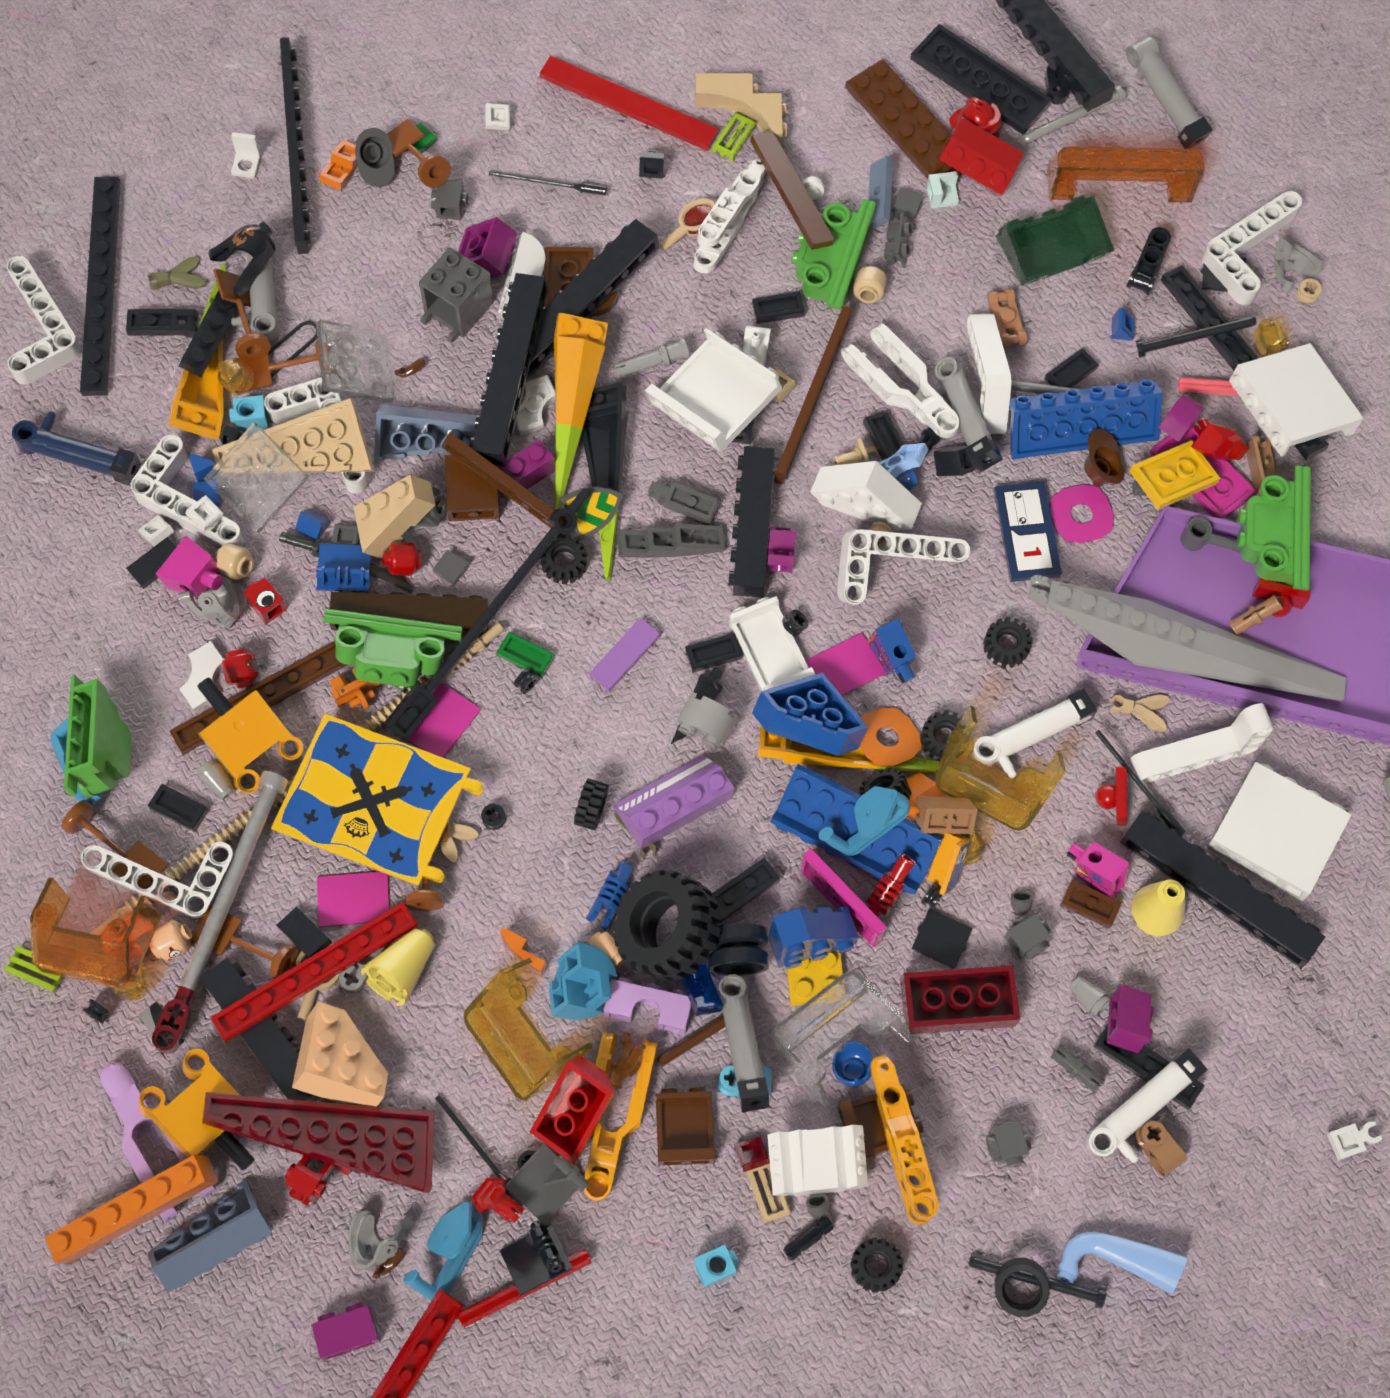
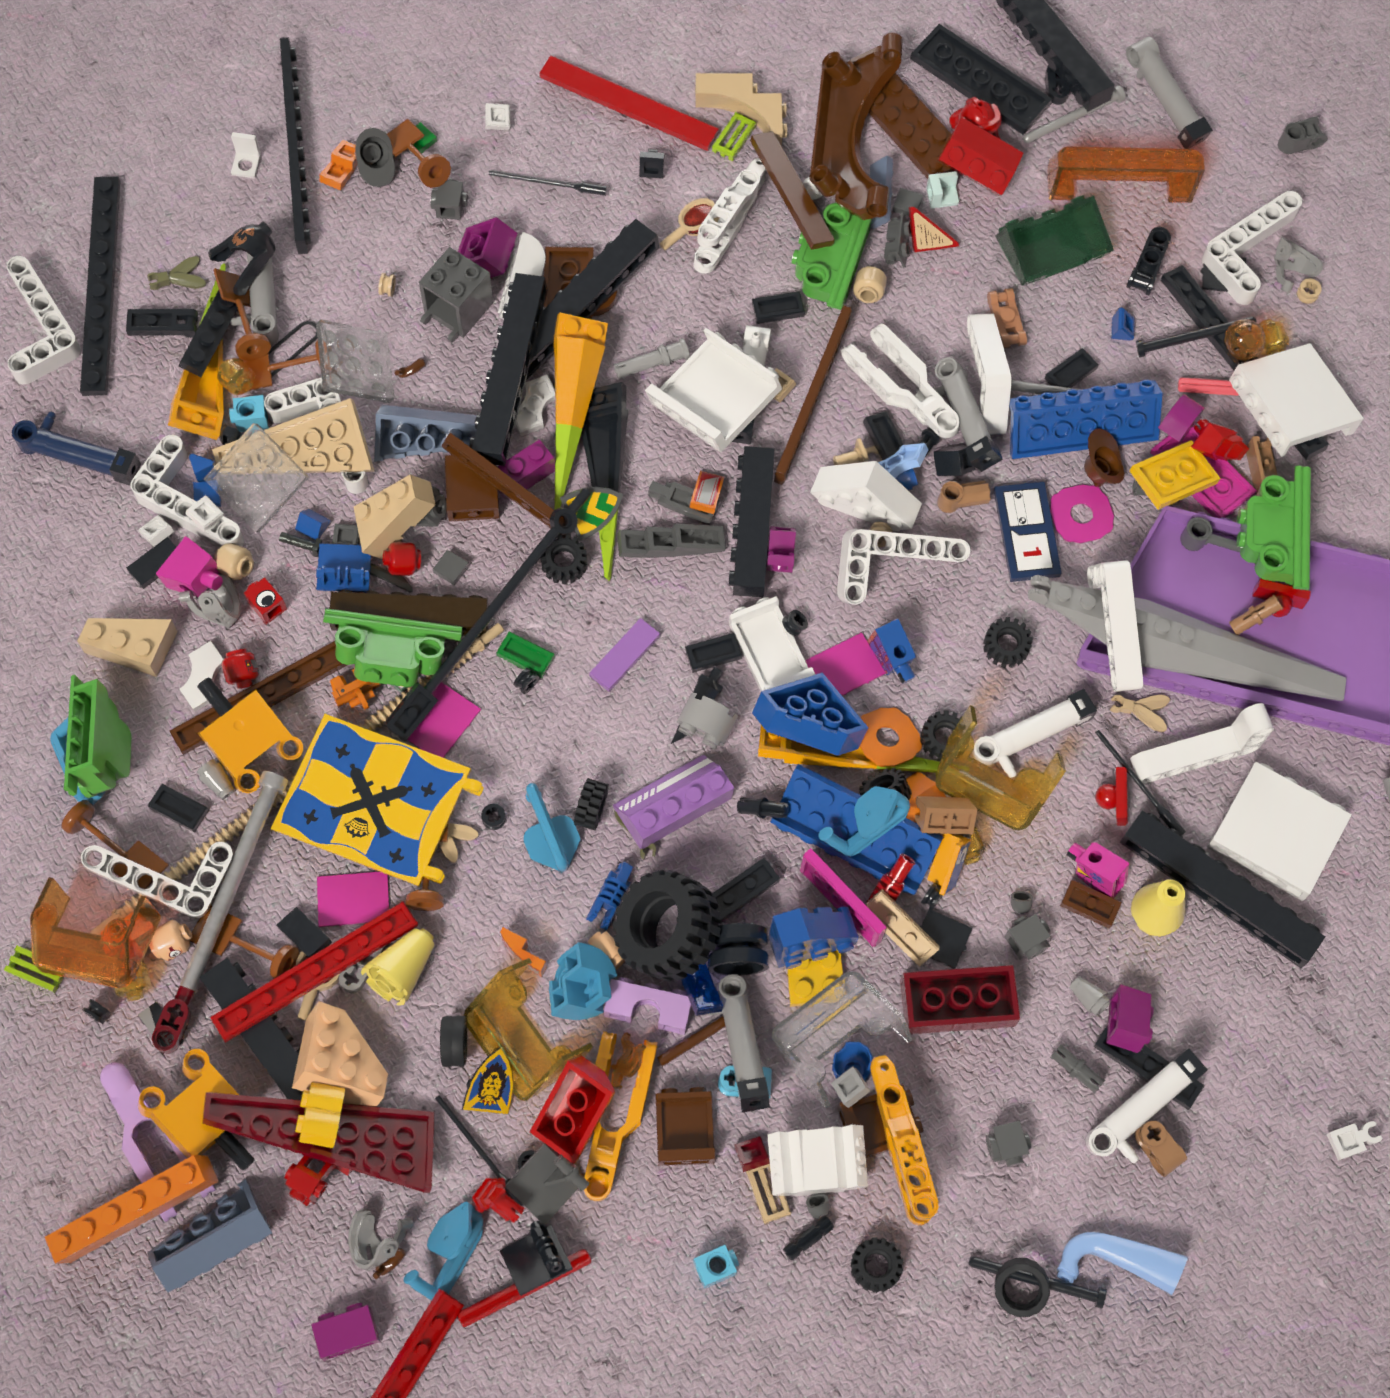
(129, 642): none -> tan wedge
(321, 1114): none -> yellow brick
(387, 284): none -> tan bush
(453, 1041): none -> black tyre
(490, 1086): none -> shield
(553, 839): none -> dark azure piece
(706, 492): none -> slope
(762, 808): none -> black axle
(843, 105): none -> reddish brown panel
(850, 1087): none -> light grey tile
(903, 928): none -> tan tile
(927, 234): none -> tile
(964, 494): none -> medium nougat piece
(1120, 622): none -> white beam
(1247, 341): none -> clear orange helmet
(1301, 136): none -> dark grey piece

